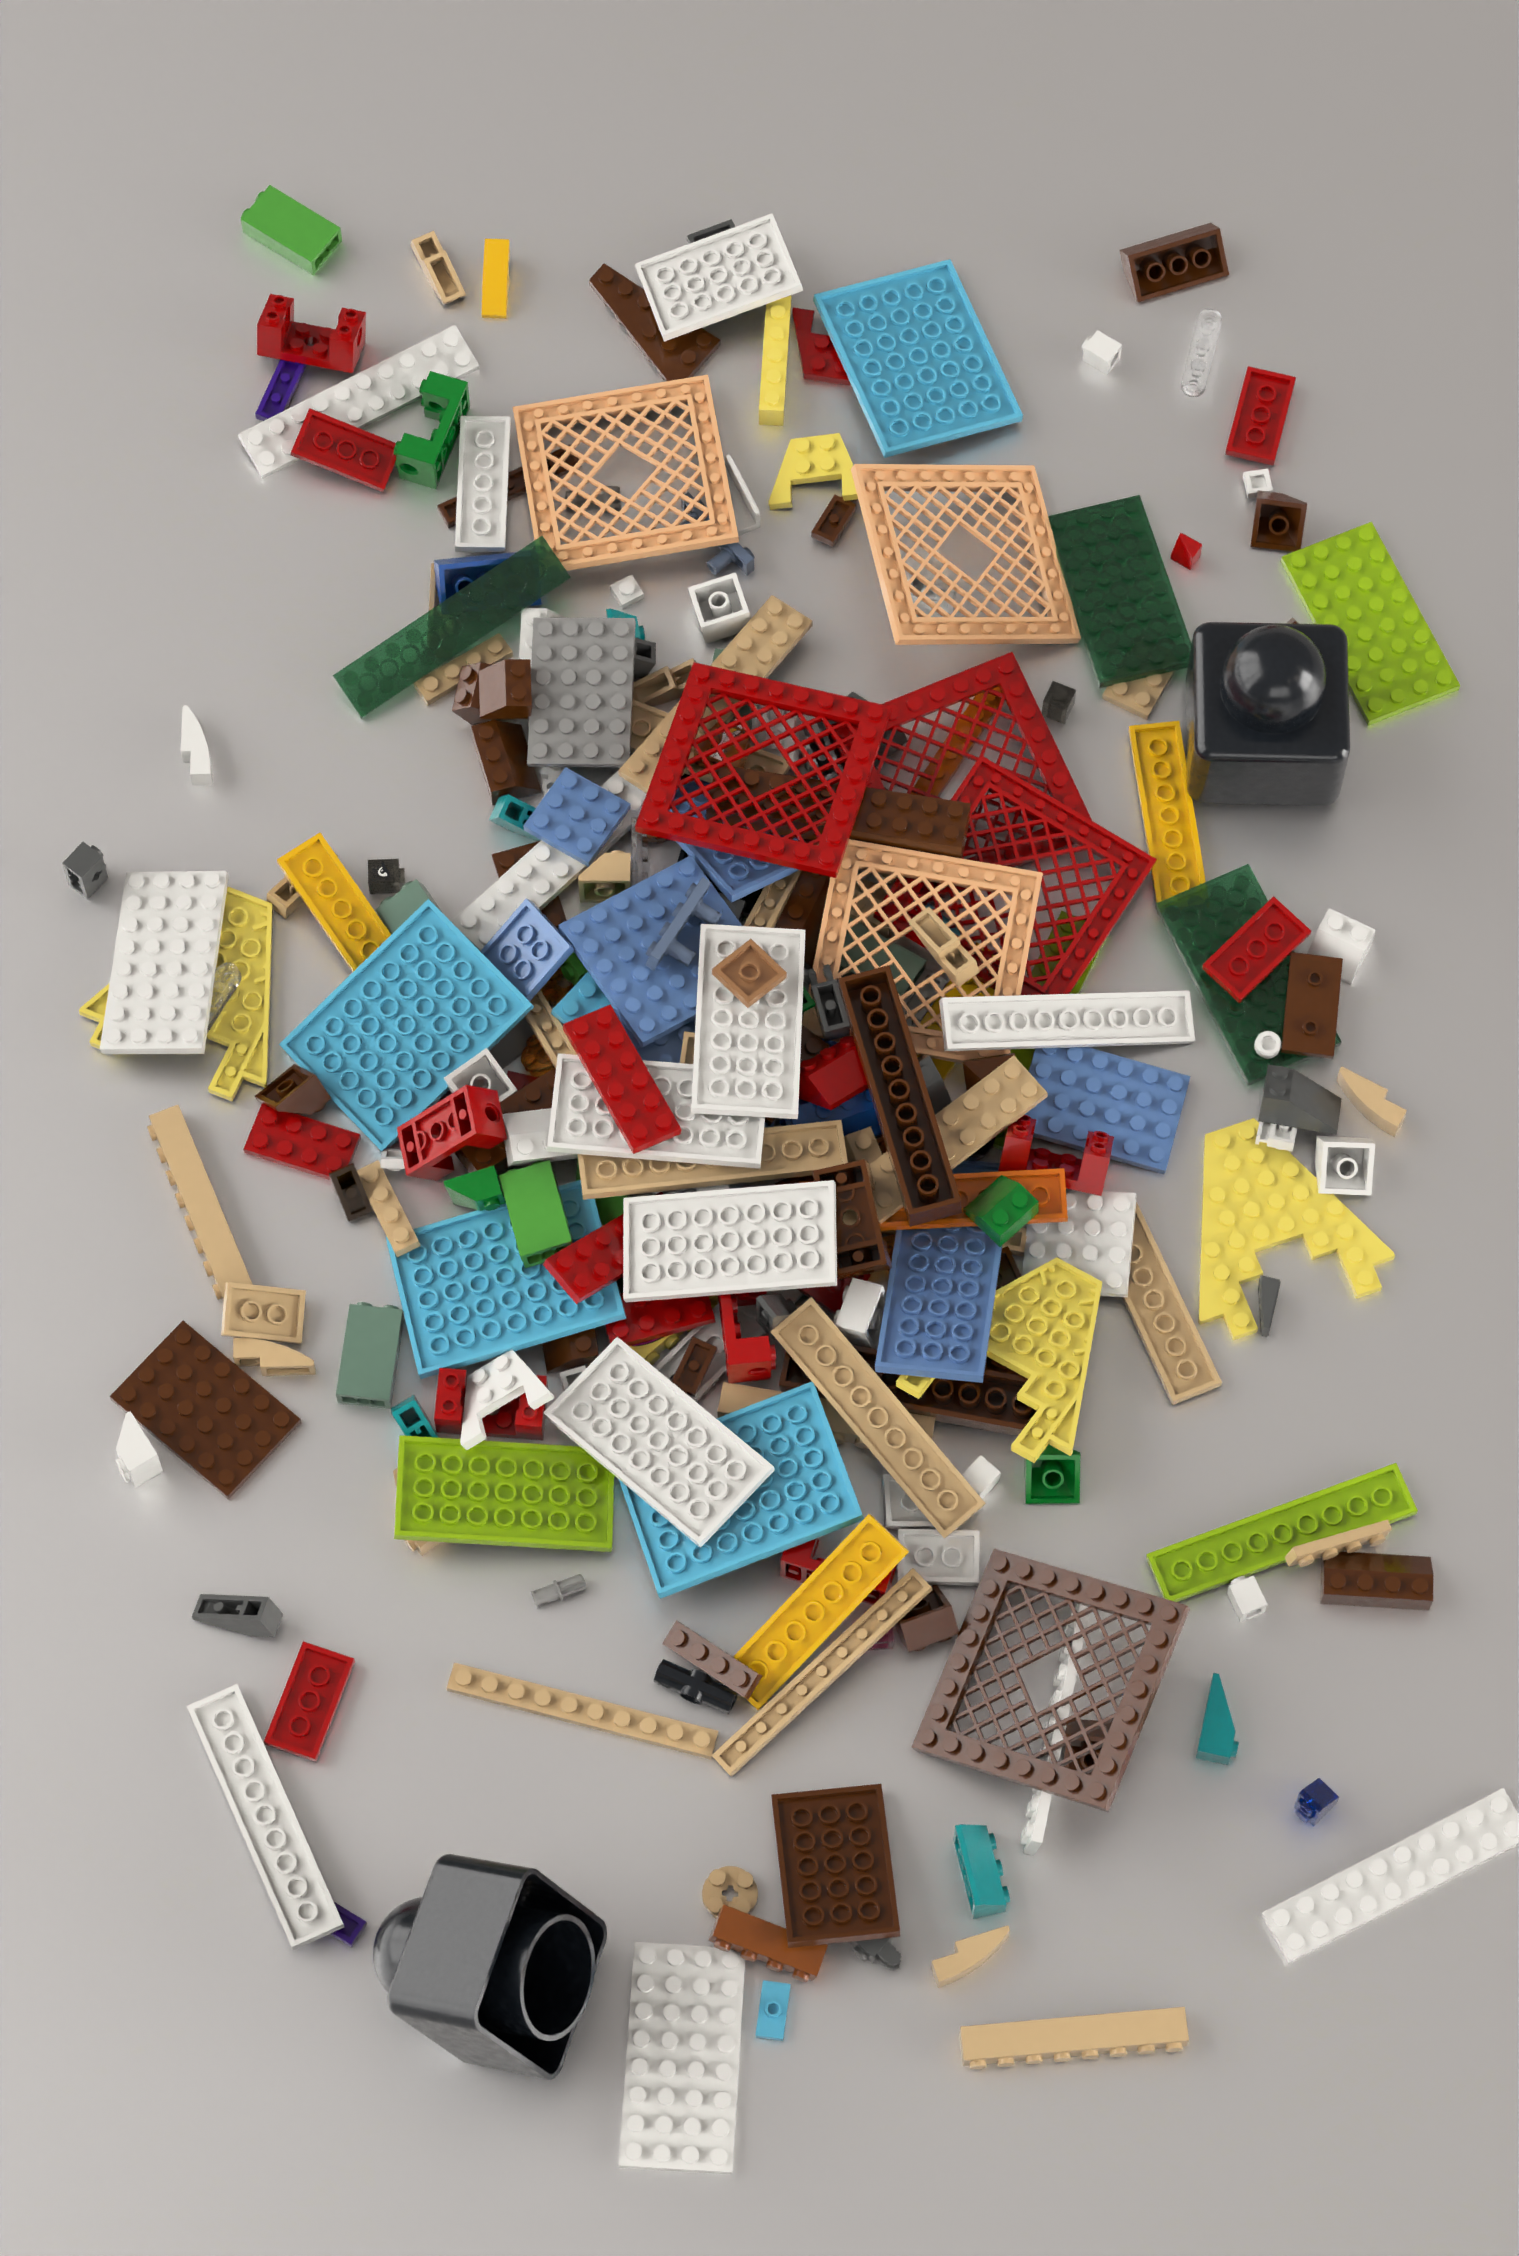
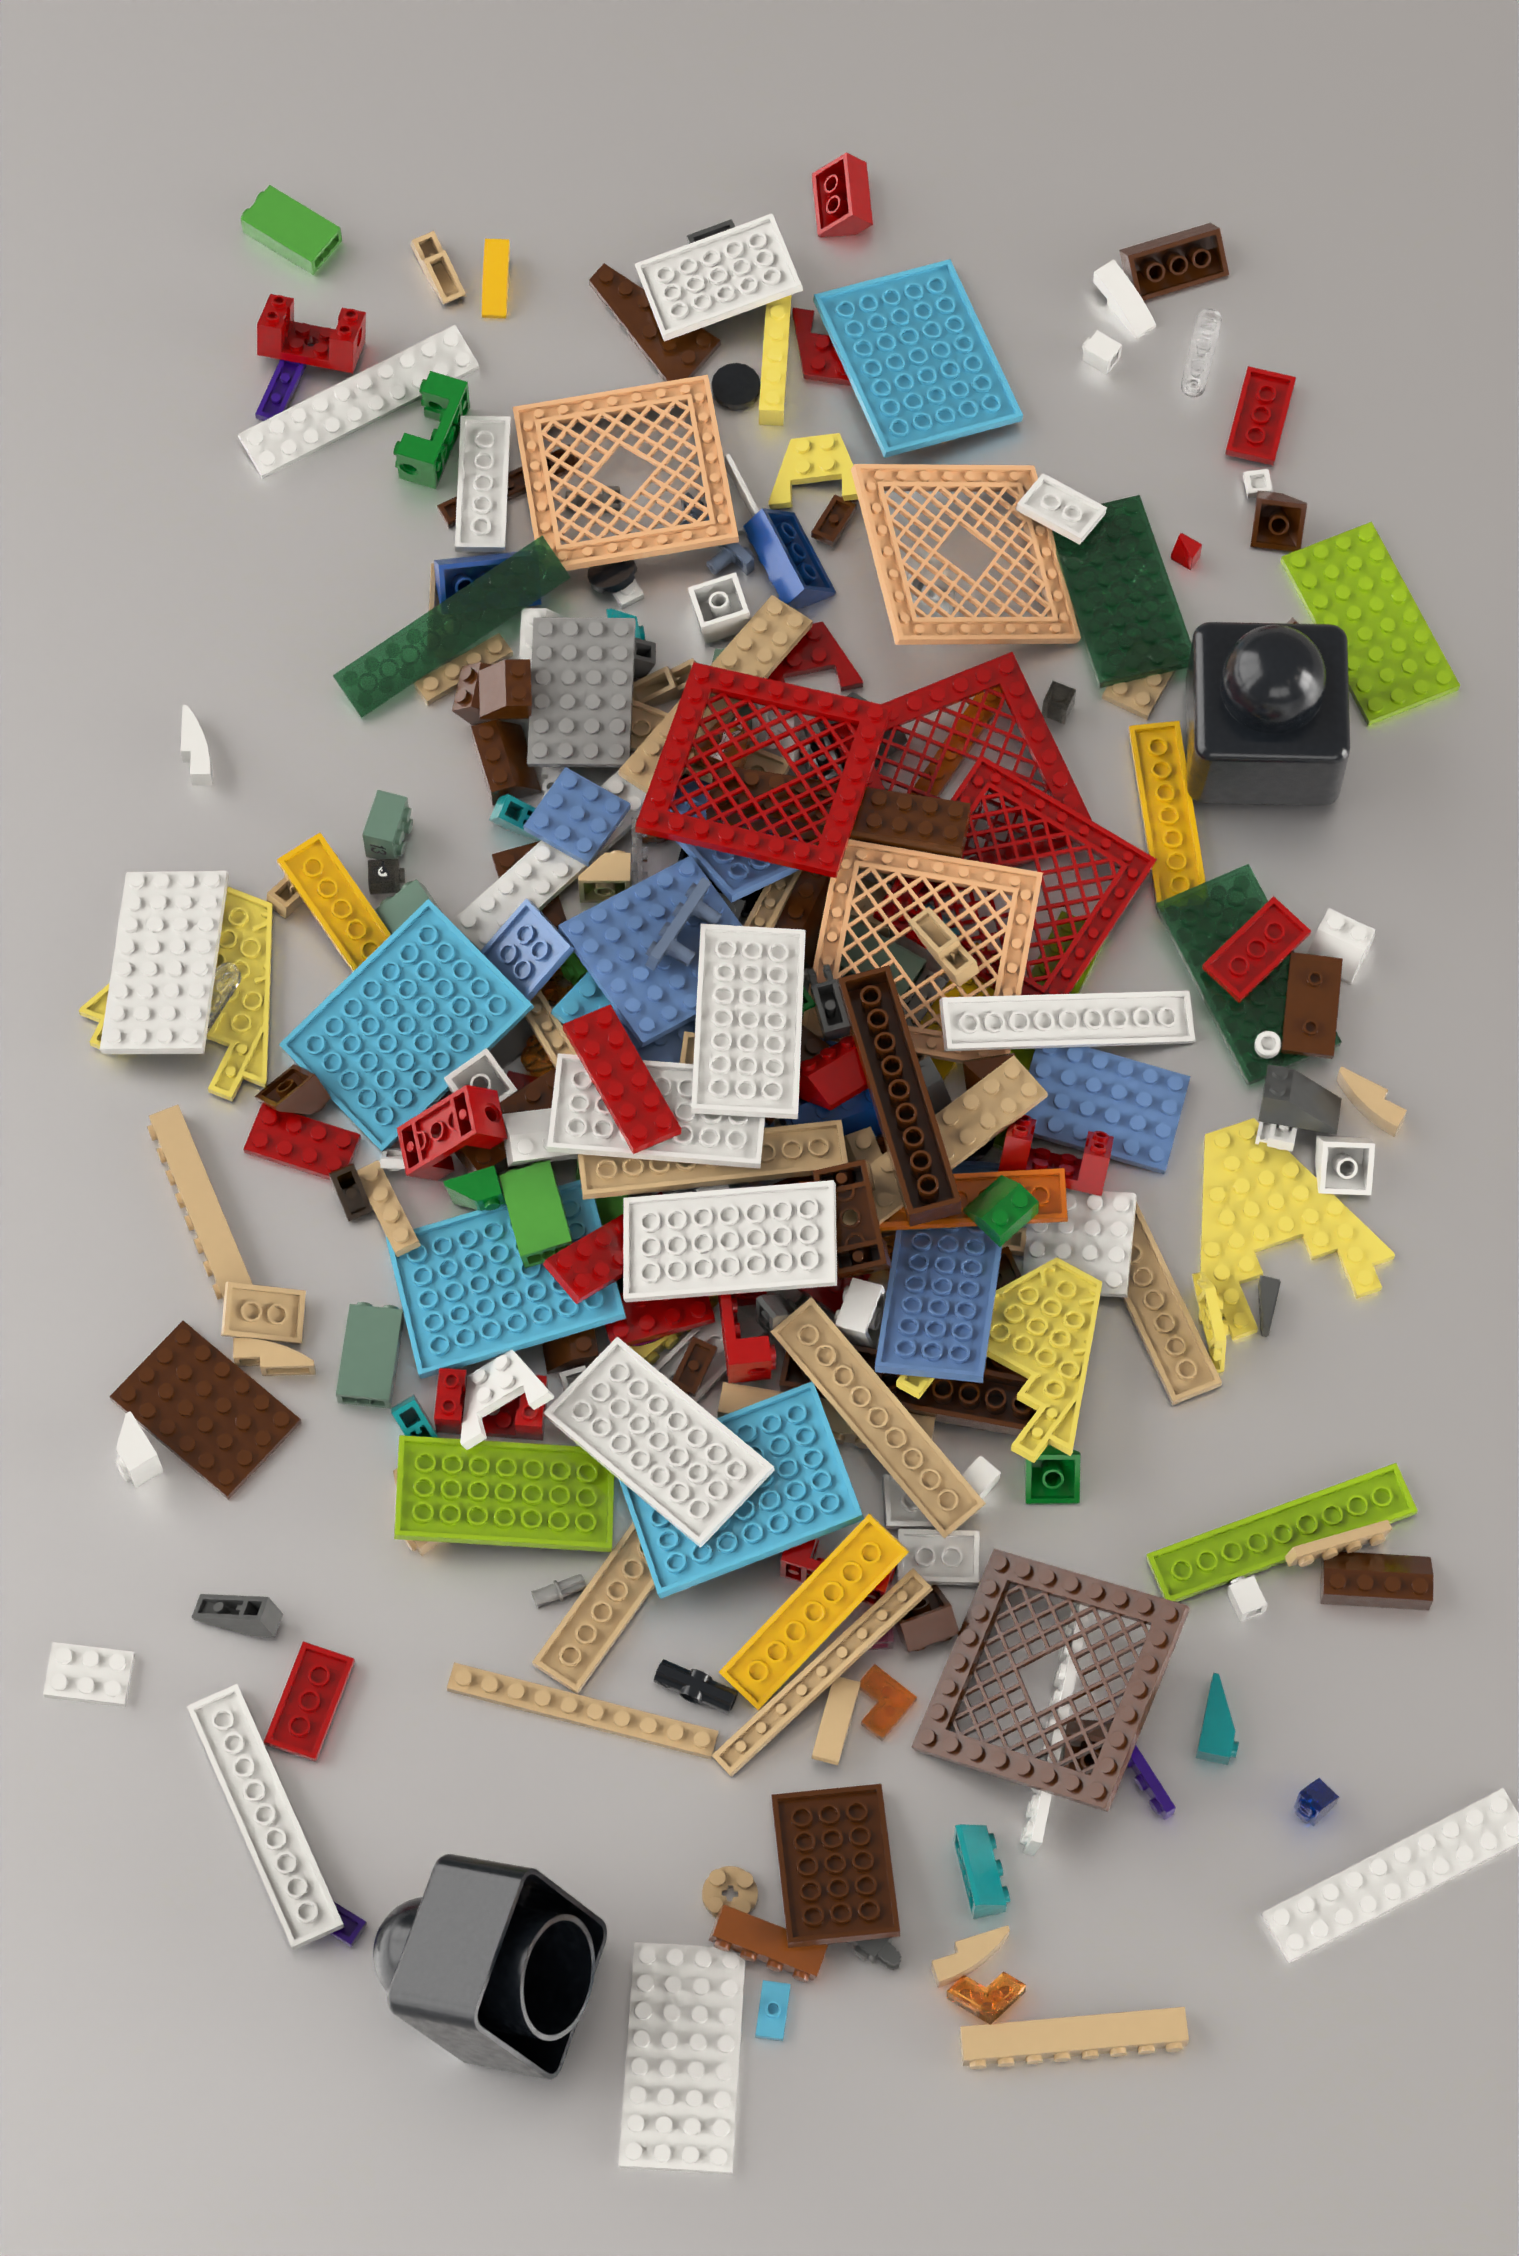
(85, 869): dark grey brick -> none
(89, 1674): none -> white plate
(345, 450): red plate -> none
(387, 826): none -> sand green brick
(598, 1615): none -> tan plate
(612, 576): none -> black tile
(712, 1659): plate -> none
(735, 386): none -> black tile
(749, 973): medium nougat plate -> none
(788, 558): none -> blue slope
(818, 653): none -> red wing
(836, 1720): none -> tan slope
(842, 197): none -> red slope
(891, 1698): none -> clear orange plate
(986, 2002): none -> clear orange plate
(1061, 508): none -> white plate
(1123, 299): none -> white slope
(1147, 1780): none -> dark purple plate
(1214, 1327): none -> light yellow wing

